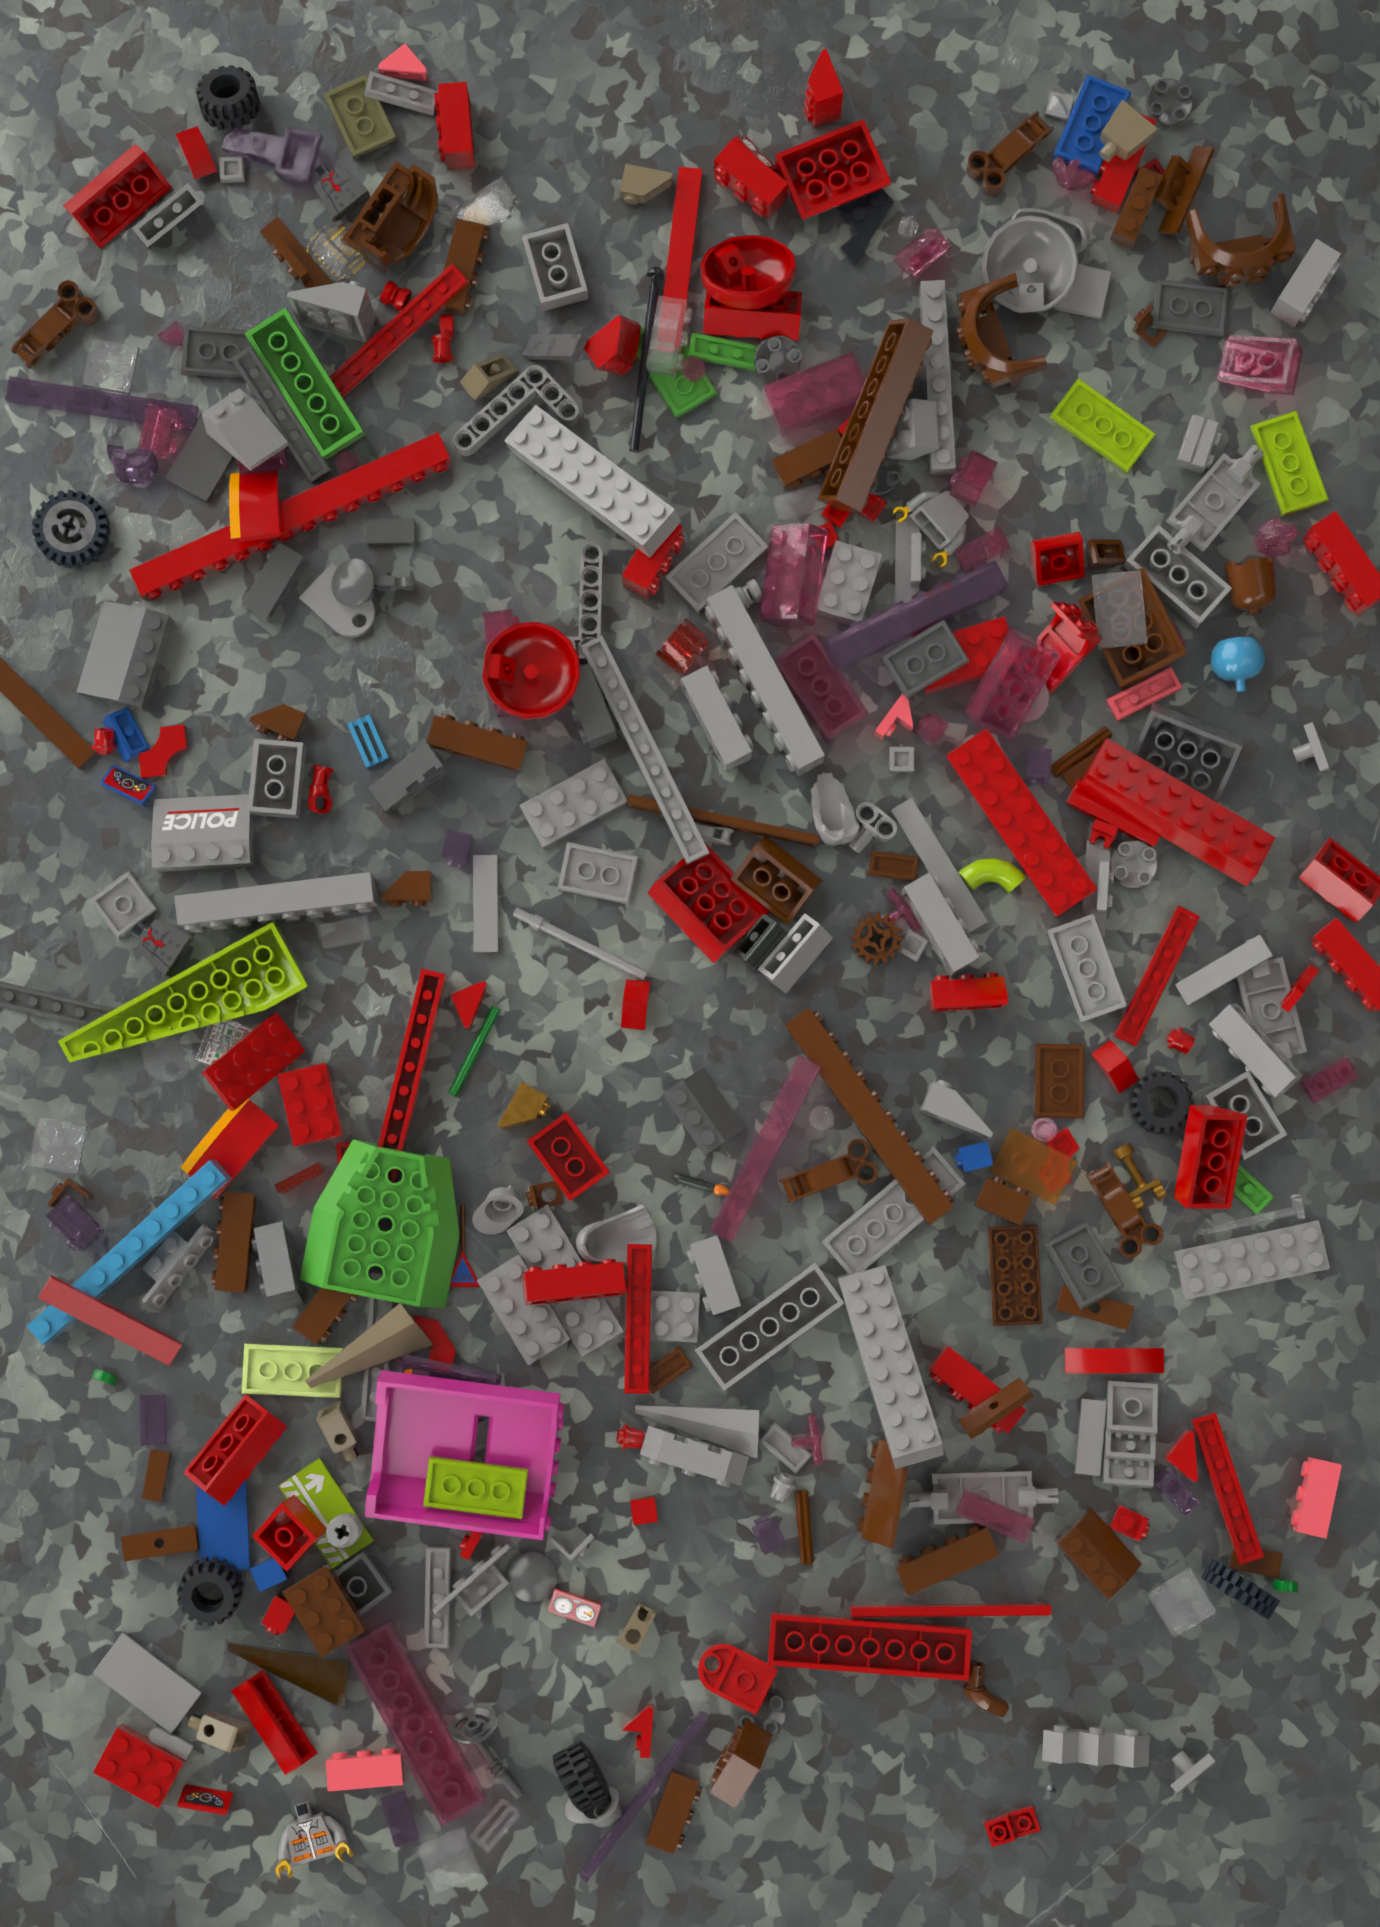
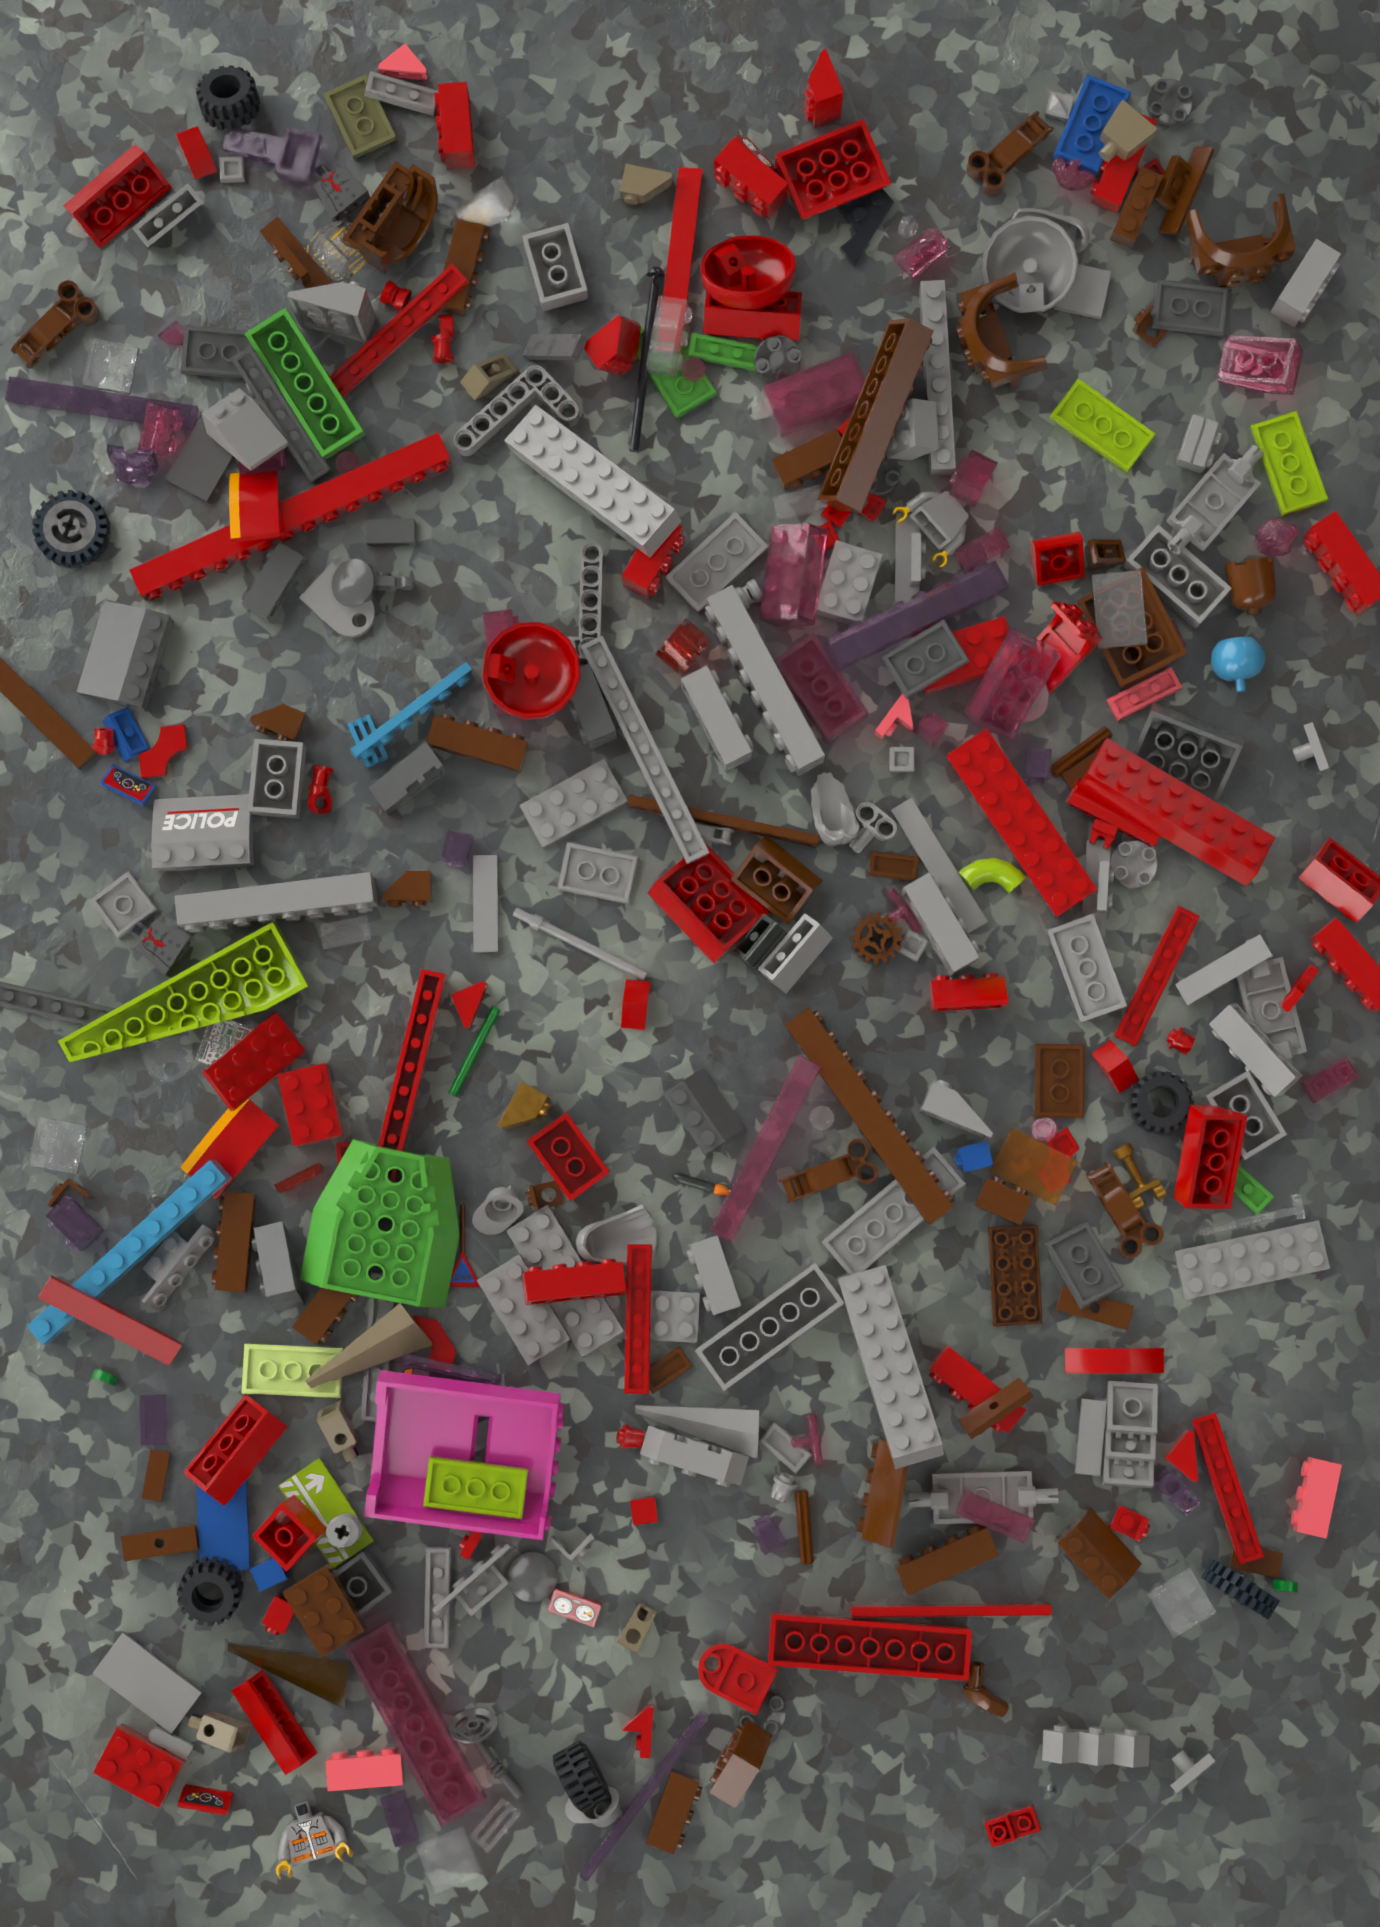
(405, 717): none -> dark azure plate

